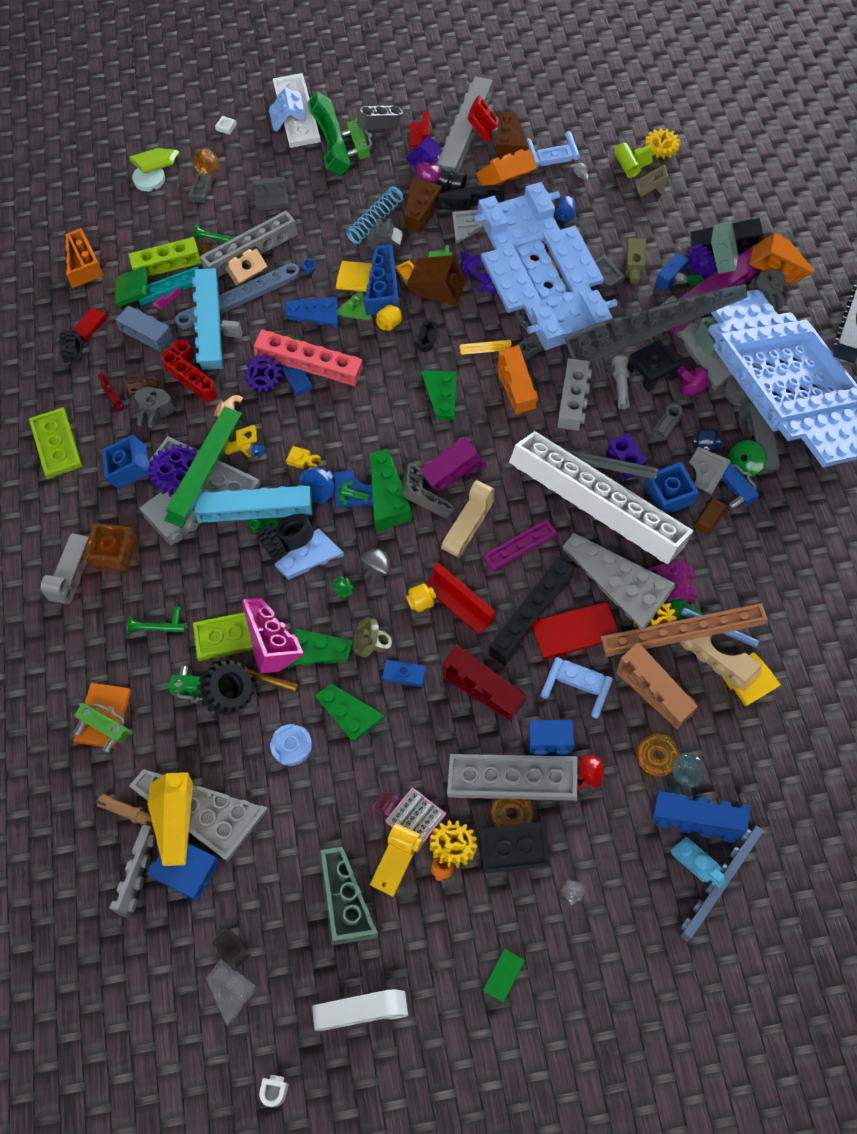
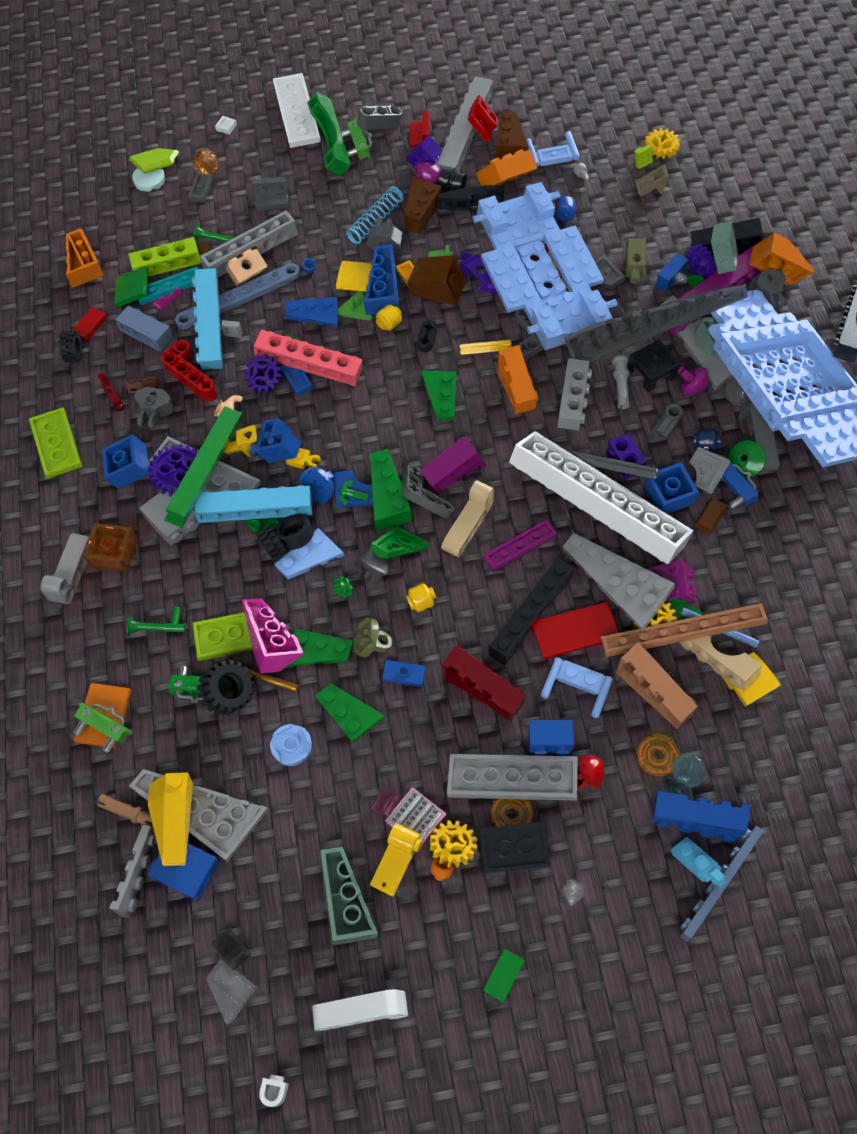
(277, 442): none -> blue brick
(286, 104): light blue bracket -> none
(398, 543): none -> green wing
(460, 600): red panel -> none
(464, 225): light grey wing -> none
(627, 160): lime pin -> none

